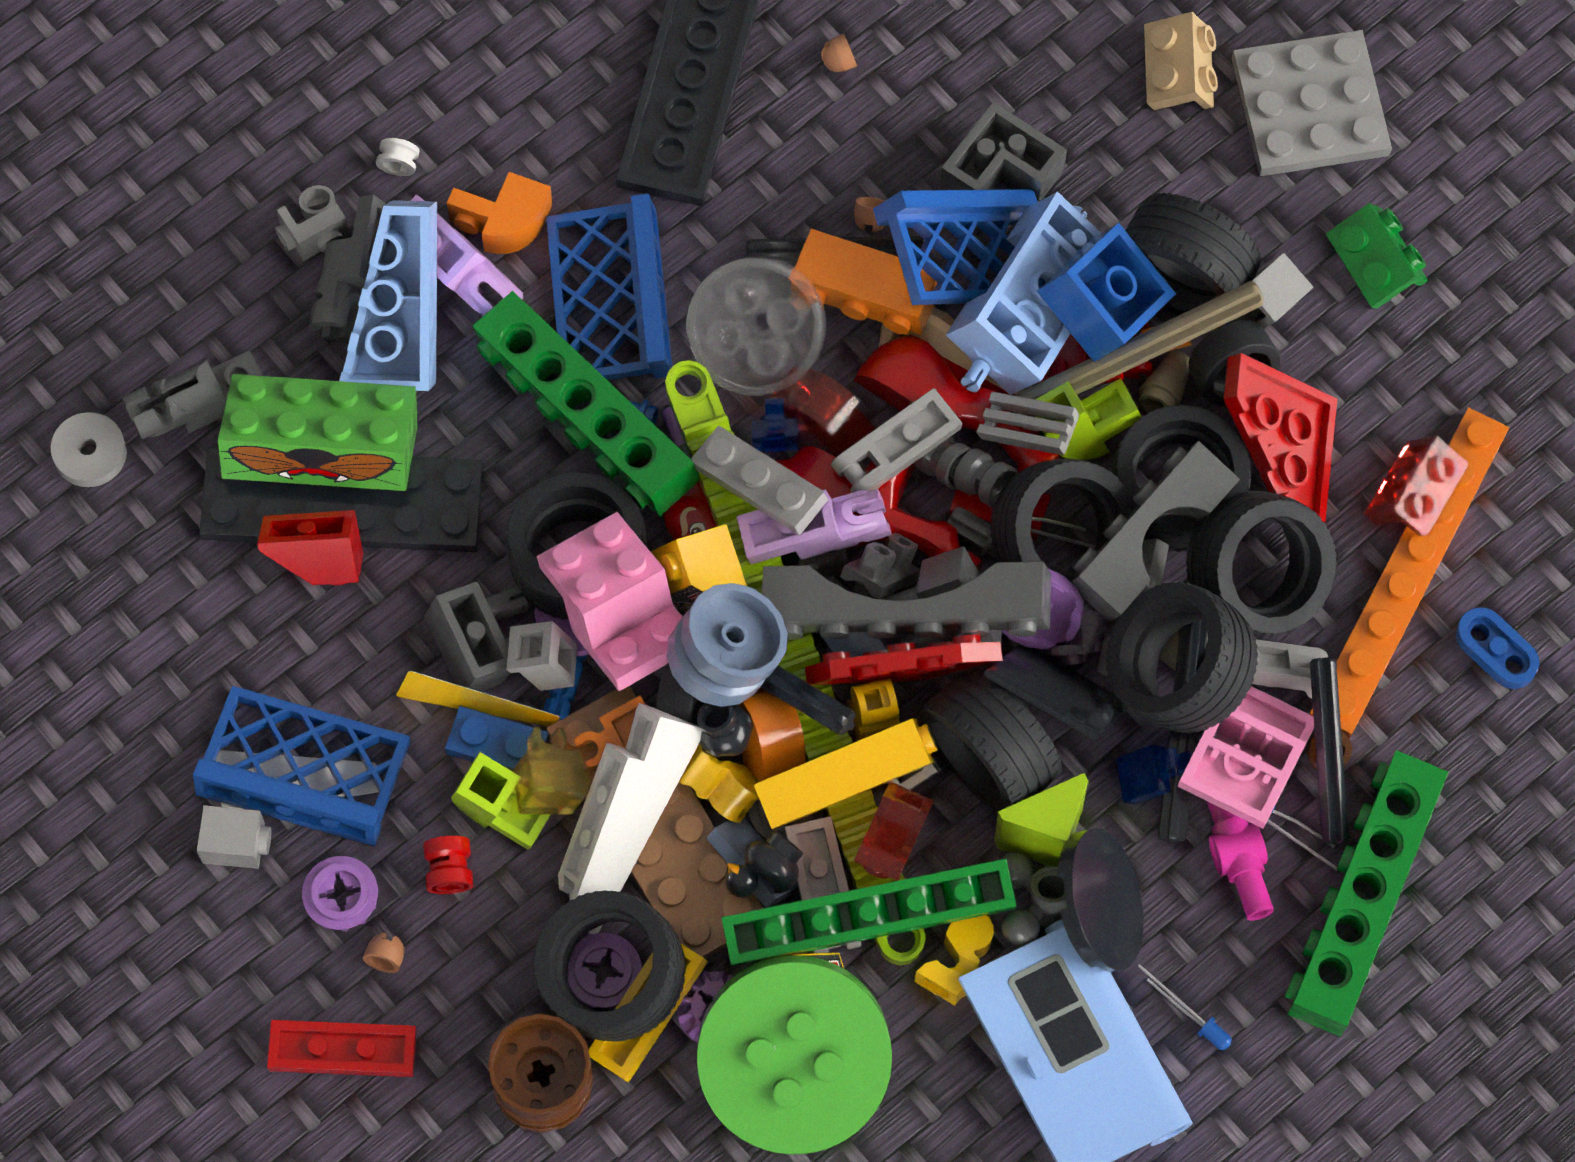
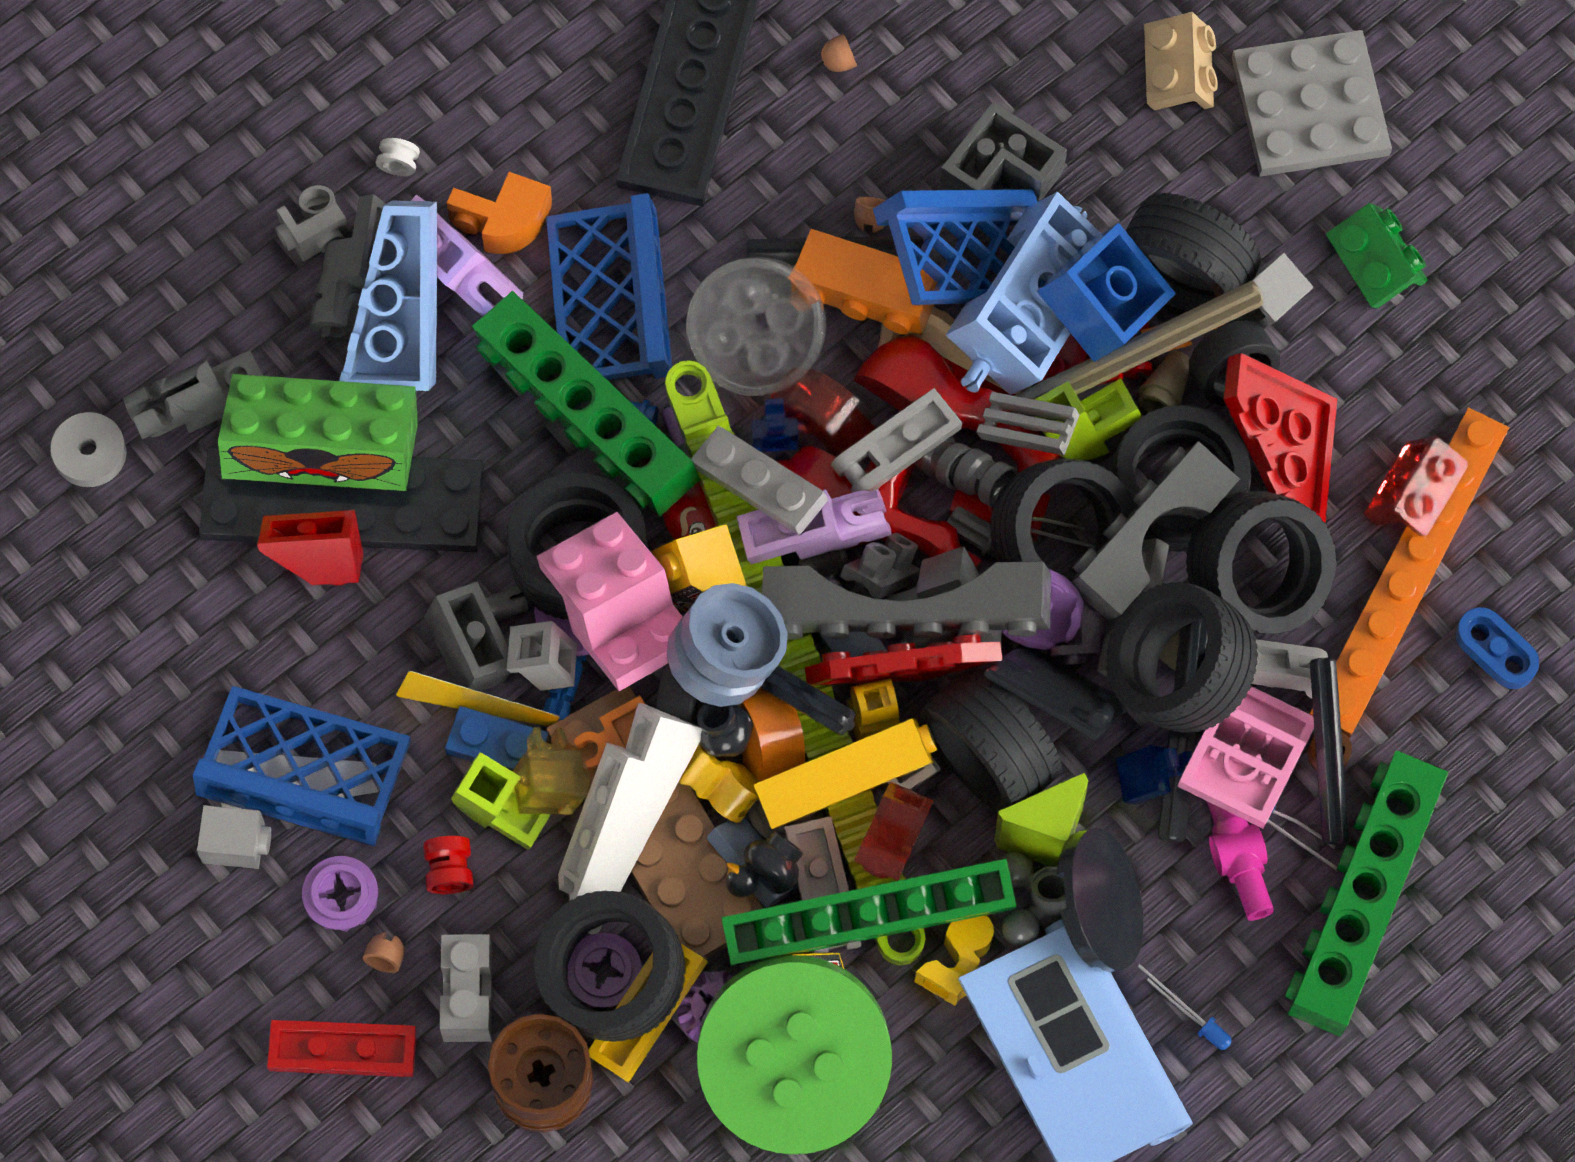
(463, 1012): none -> light grey brick

